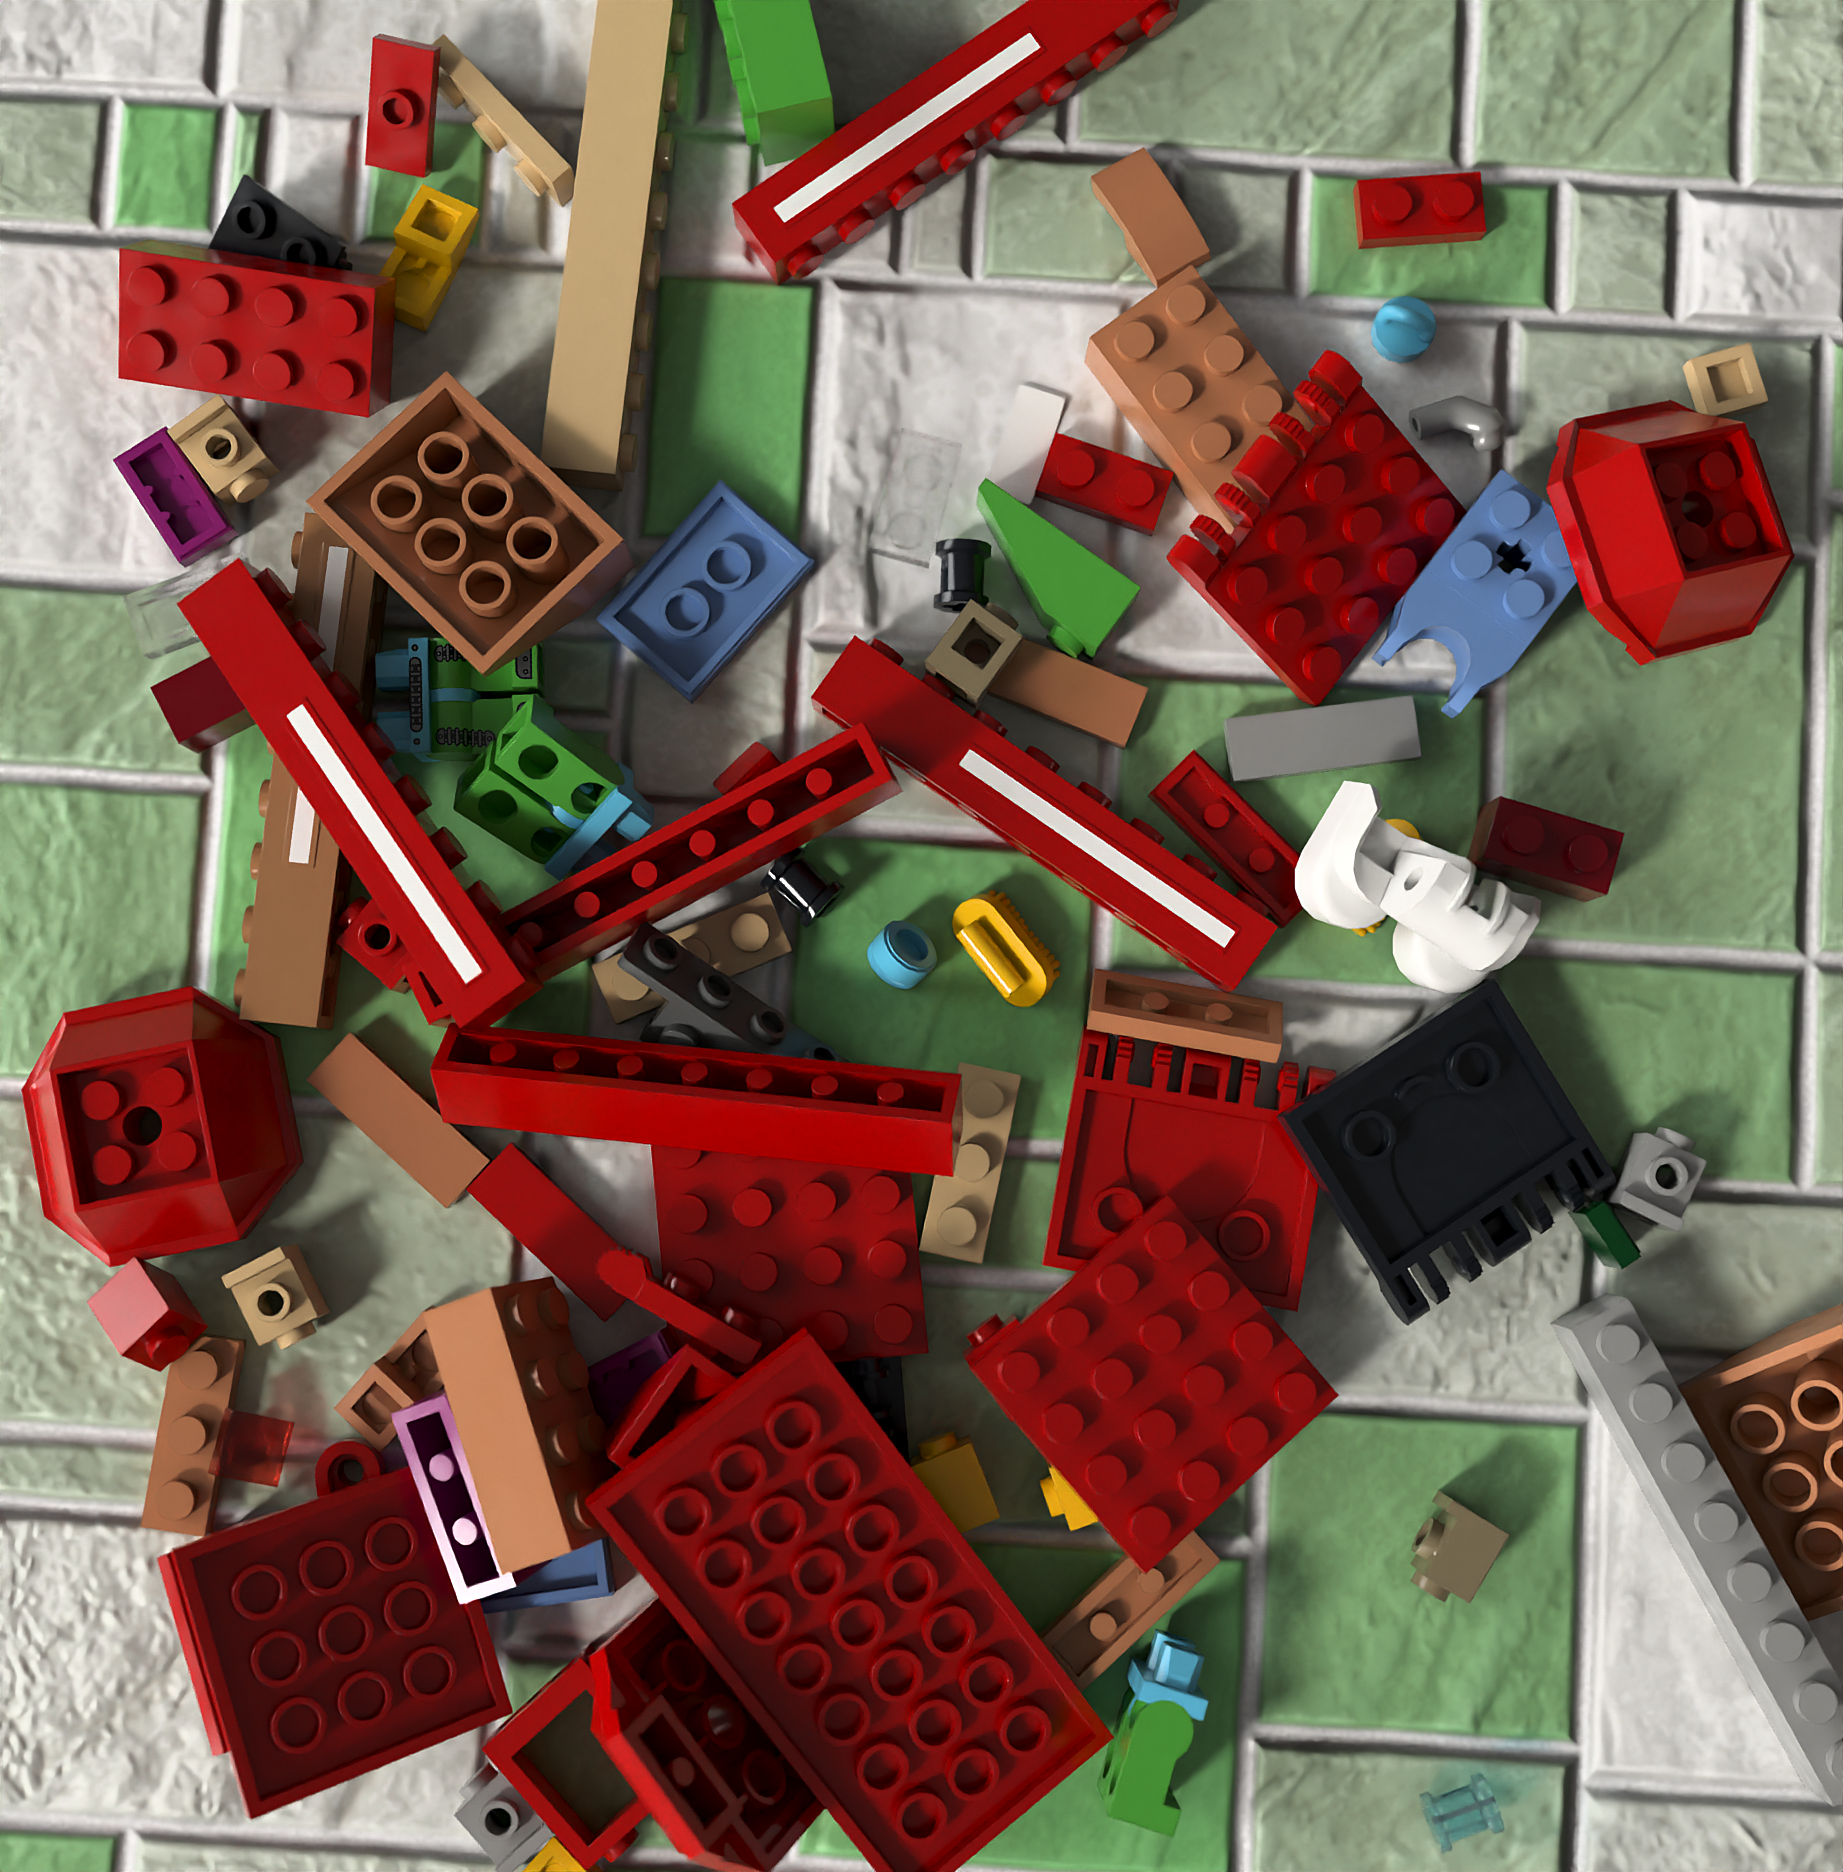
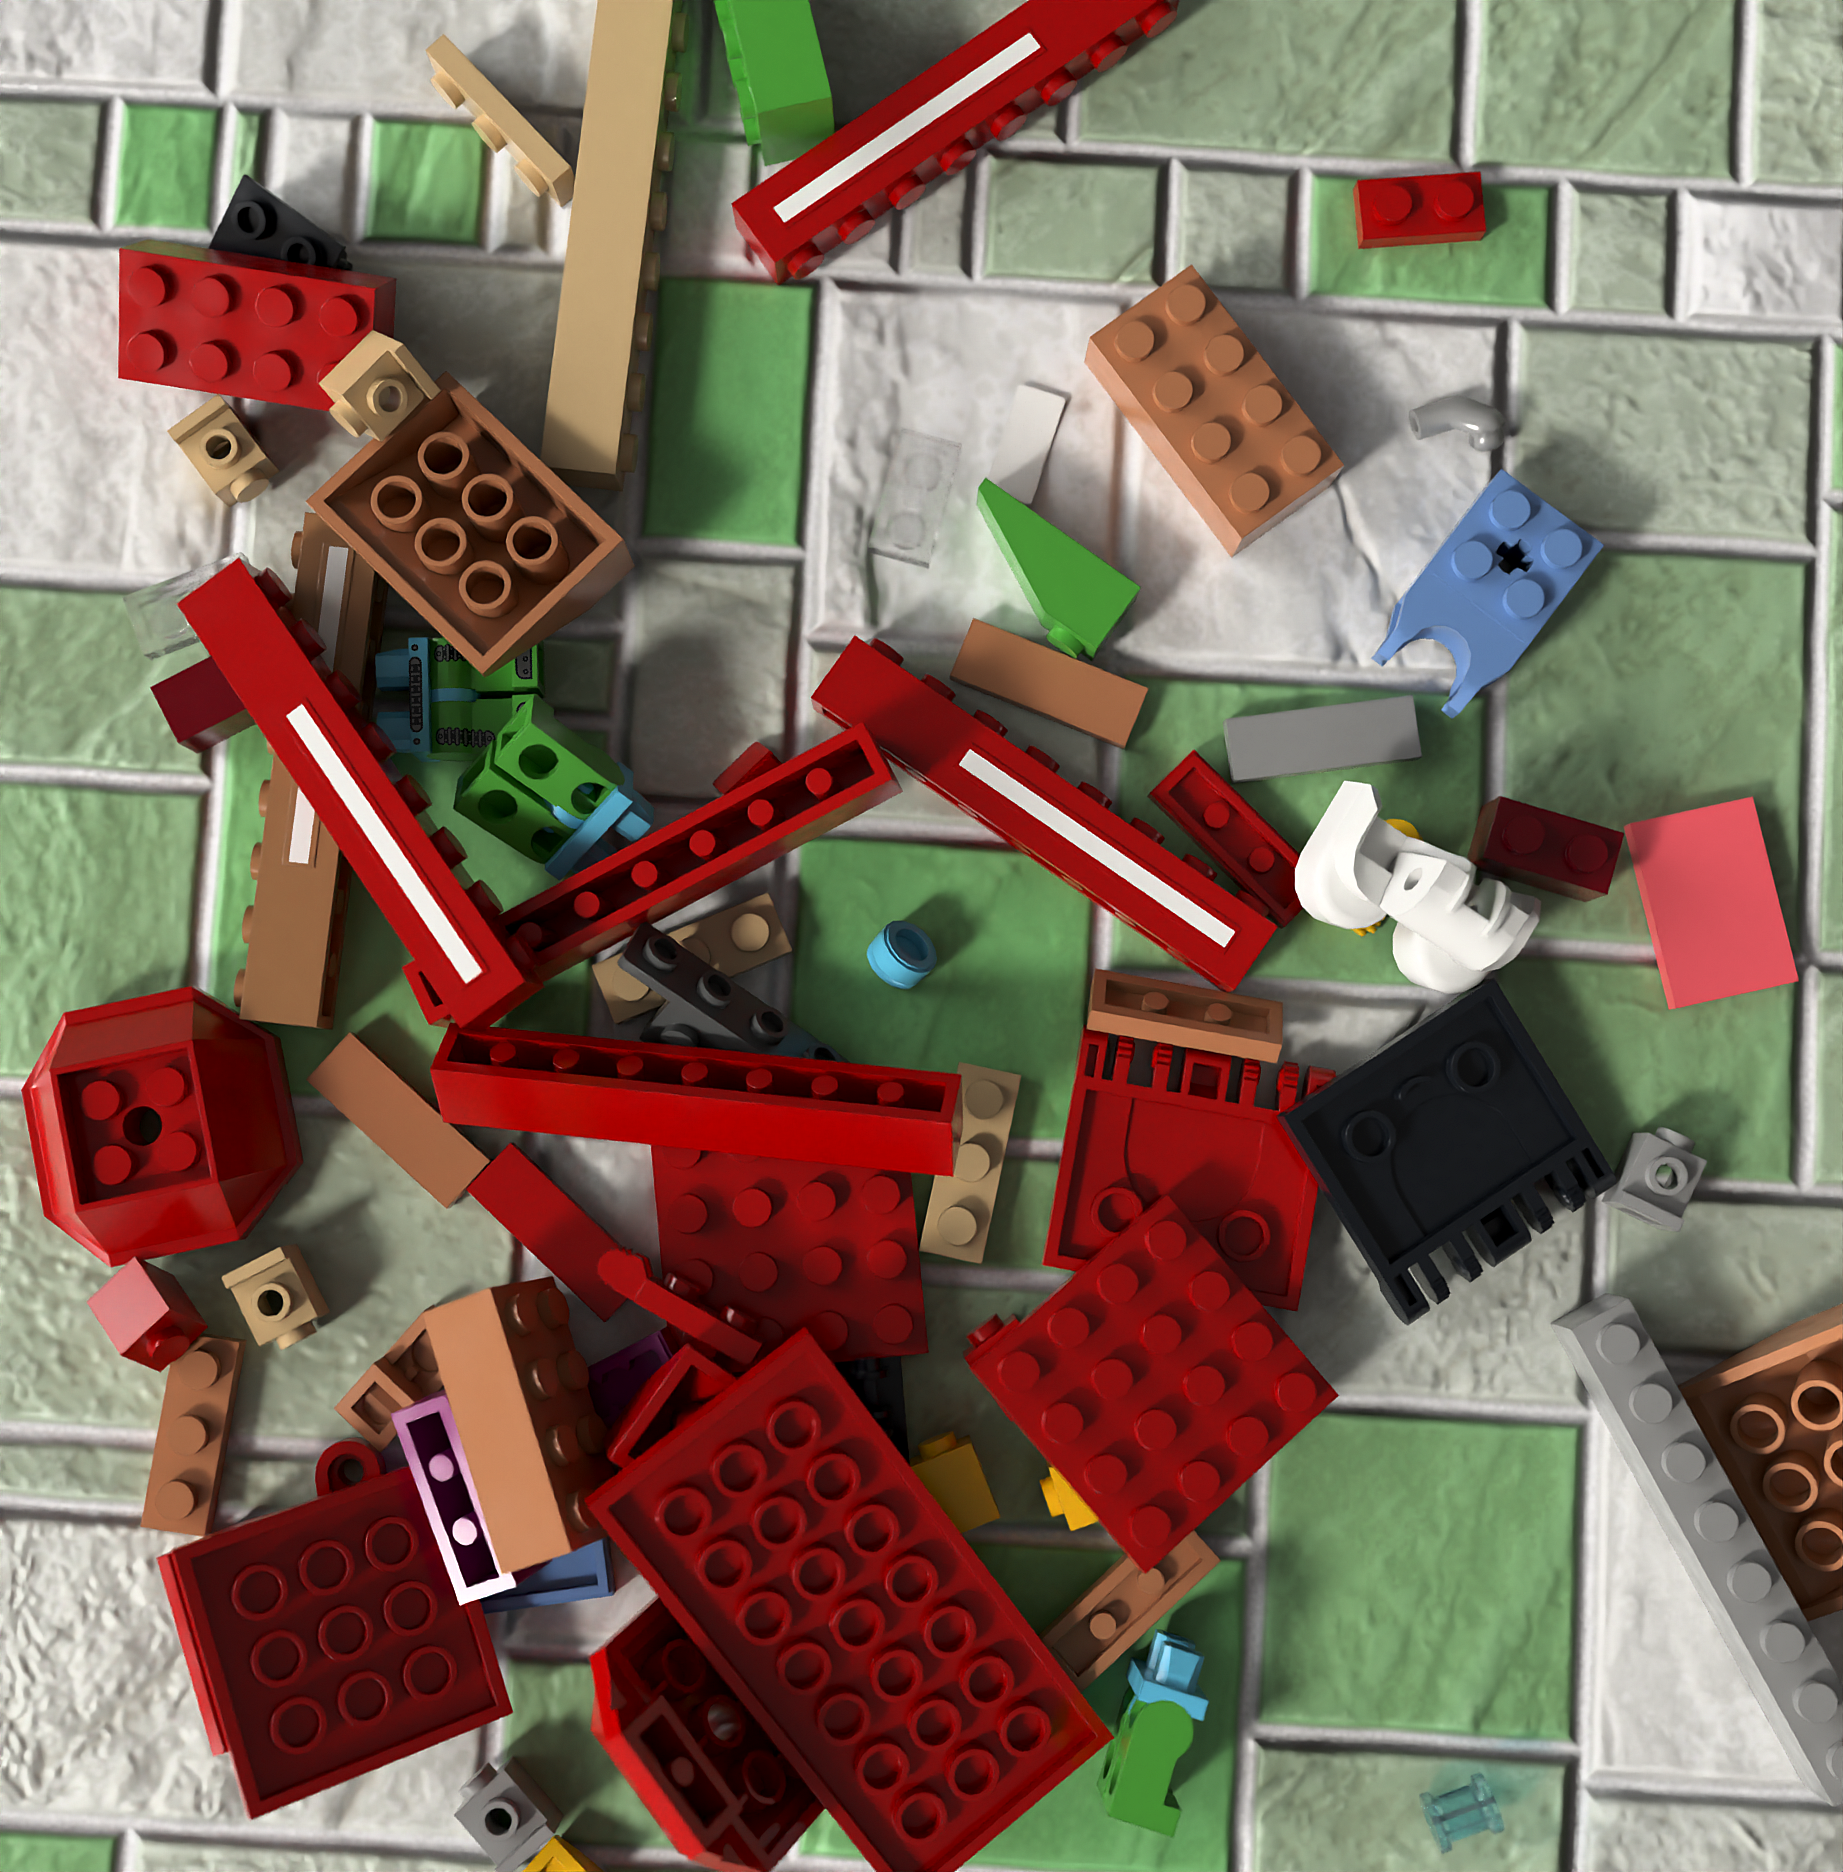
(175, 497): magenta plate -> none
(251, 1447): clear red plate -> none
(359, 924): red brick -> none
(377, 386): none -> tan brick
(402, 105): red plate -> none
(428, 253): yellow slope -> none
(506, 1754): red window -> none
(706, 591): medium blue tile -> none
(802, 886): black bush -> none
(961, 573): black bush -> none
(975, 625): dark tan brick -> none
(1005, 948): yellow piece -> none
(1103, 484): red plate -> none
(1152, 217): nougat slope -> none
(1331, 535): red hinge -> none
(1403, 329): medium azure tile -> none
(1455, 1550): dark tan brick -> none
(1605, 1234): dark green tile -> none
(1668, 526): red piece -> none
(1711, 903): none -> coral tile
(1726, 382): tan plate -> none

